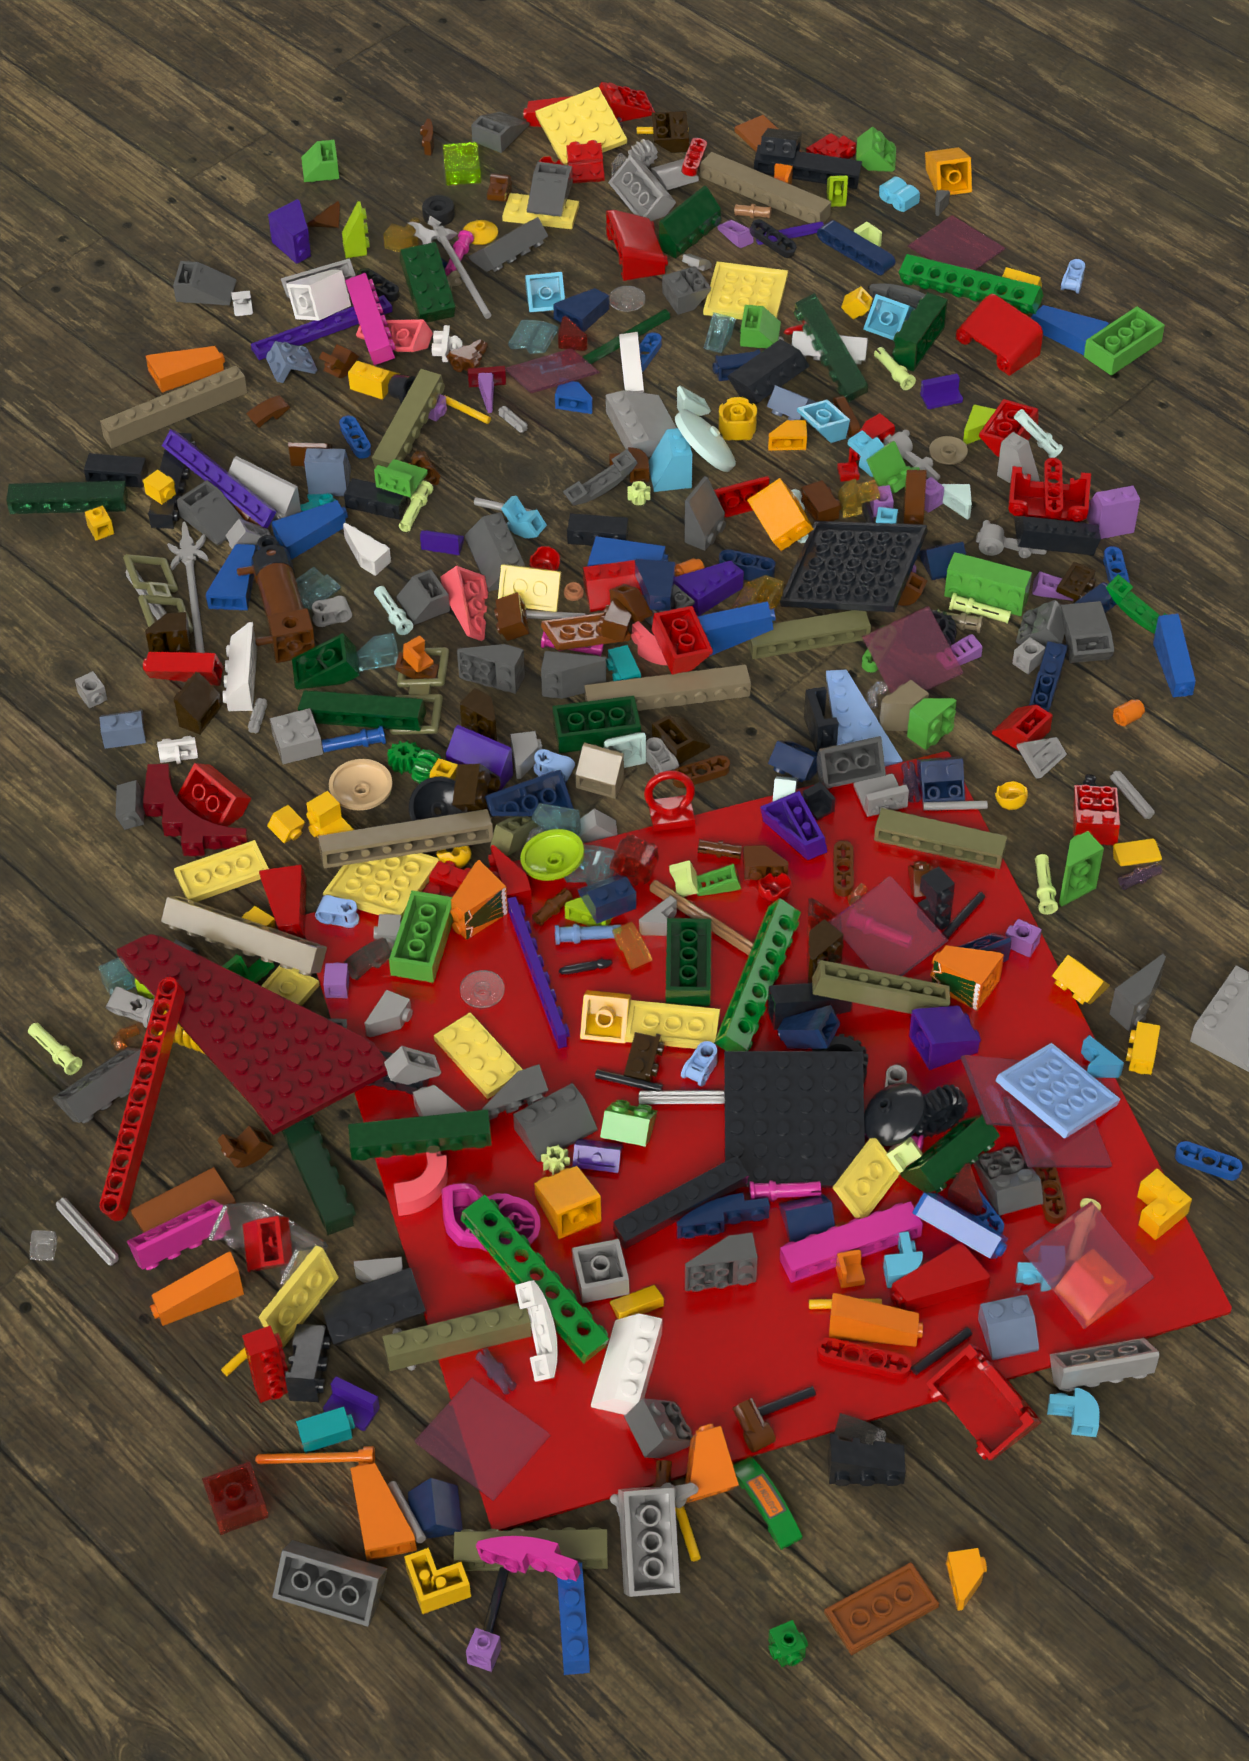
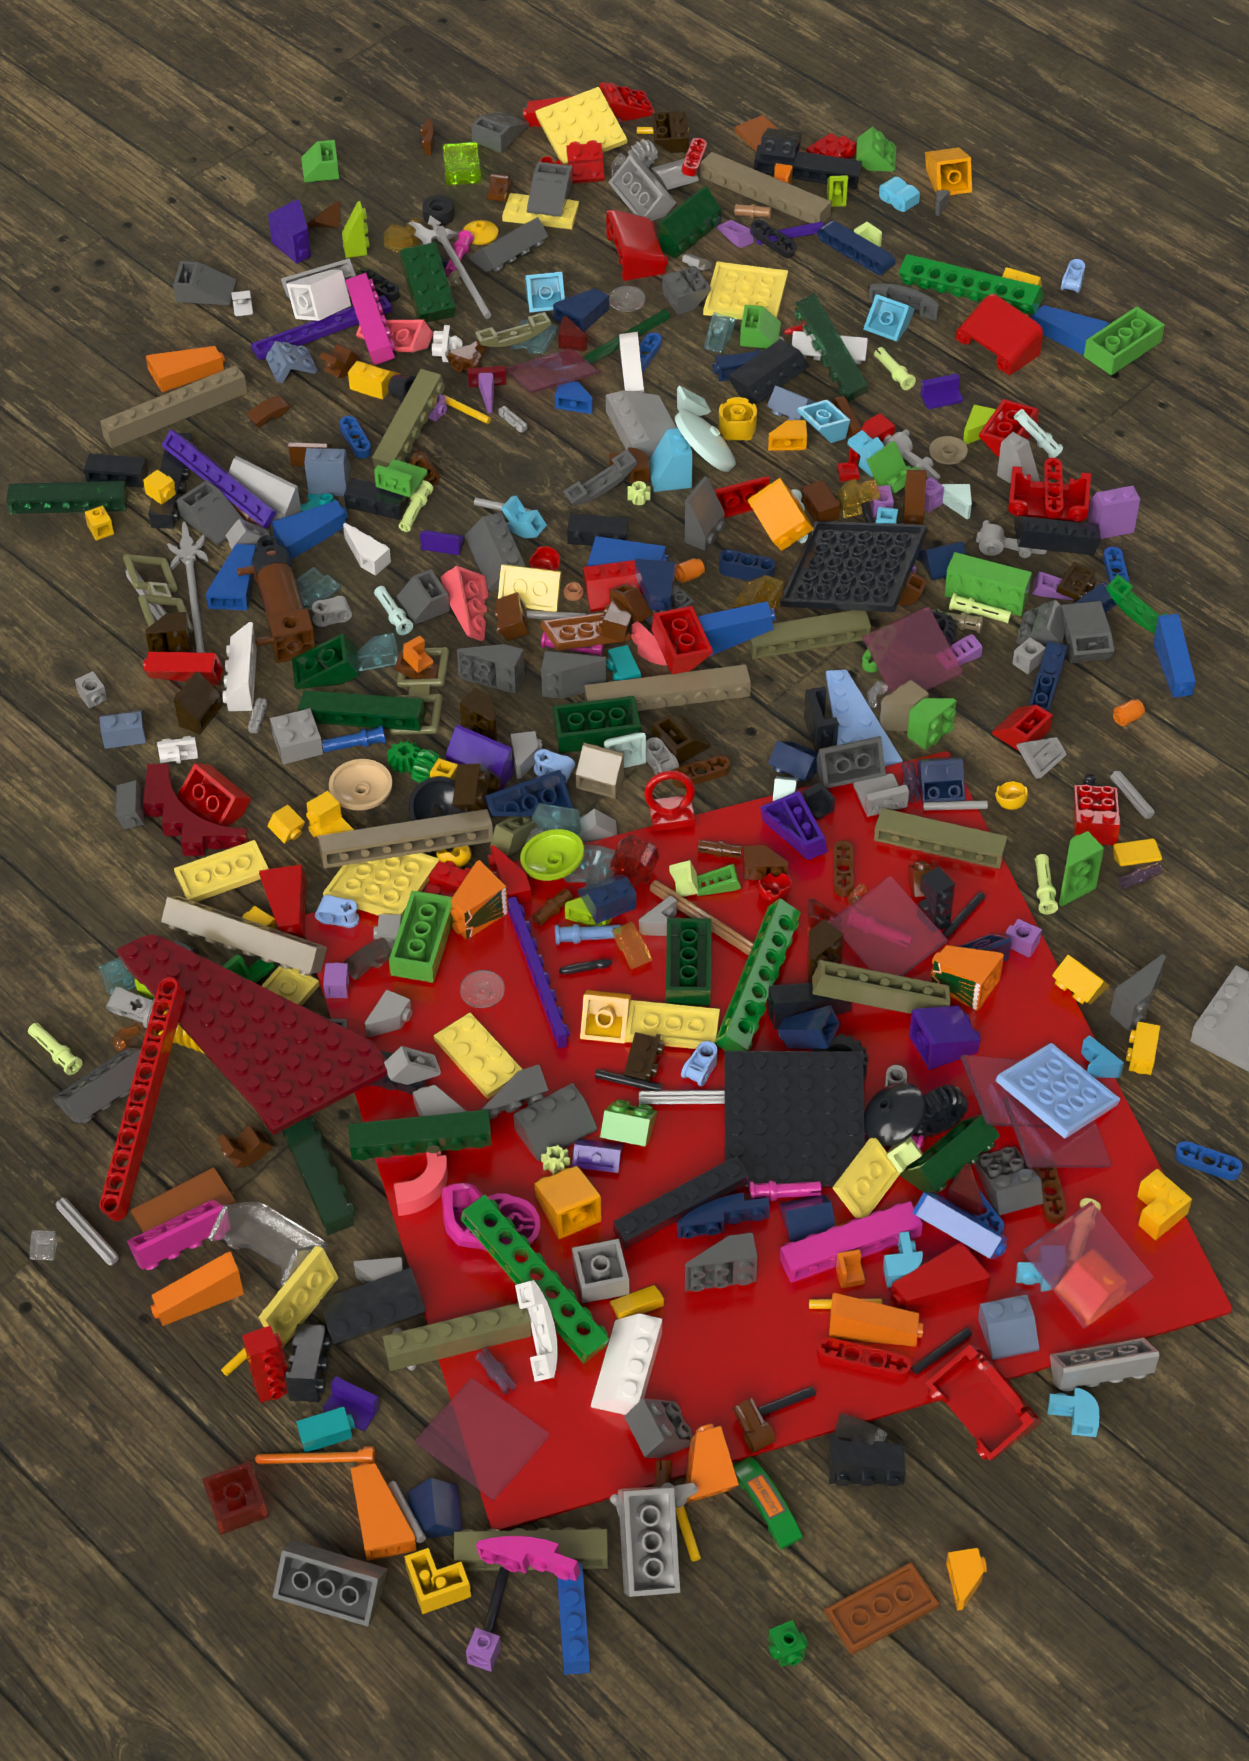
(267, 1243): red slope -> none
(515, 335): none -> olive slope
(711, 585): dark purple wedge -> none
(857, 303): yellow brick -> none
(920, 331): dark green brick -> none
(956, 245): clear pink piece -> none

